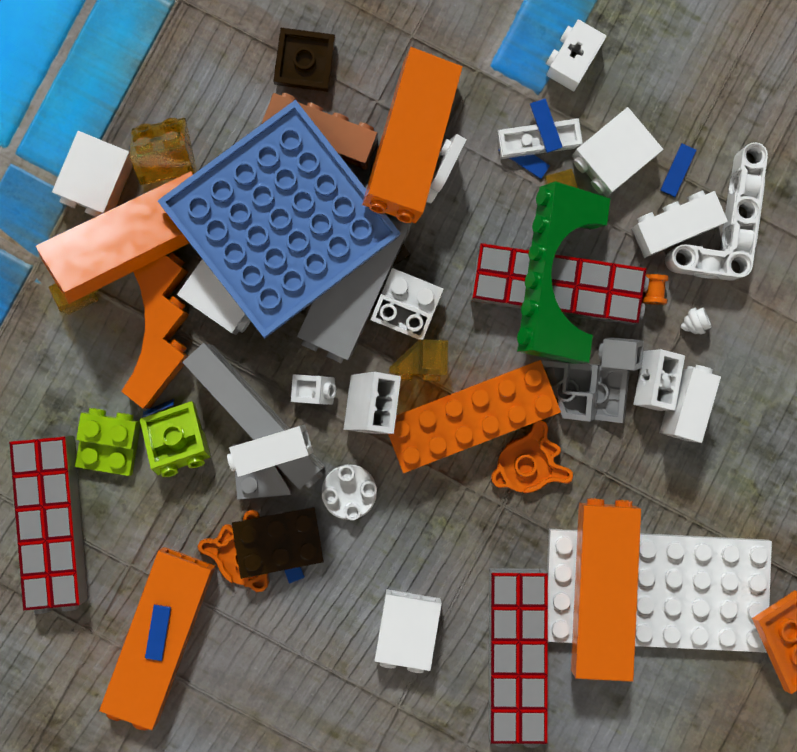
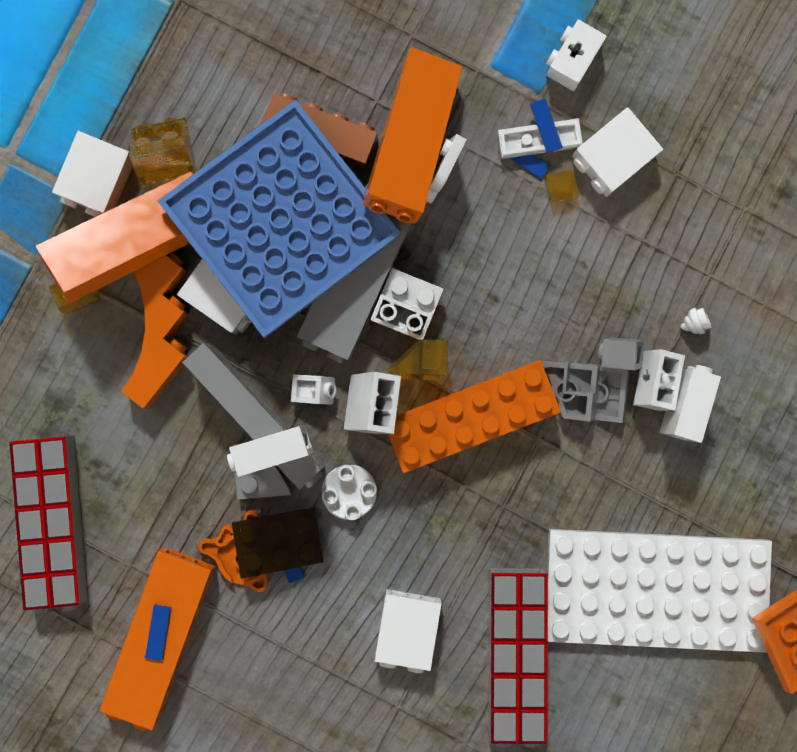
(107, 442): lime plate -> none
(157, 408): blue piece -> none
(174, 439): lime plate -> none
(304, 59): dark brown plate -> none
(529, 462): orange tile -> none
(543, 325): green arch -> none
(580, 285): light grey brick -> none
(606, 590): orange brick -> none
(656, 290): orange bush -> none
(678, 170): blue window -> none
(678, 223): white brick -> none
(739, 233): white beam -> none

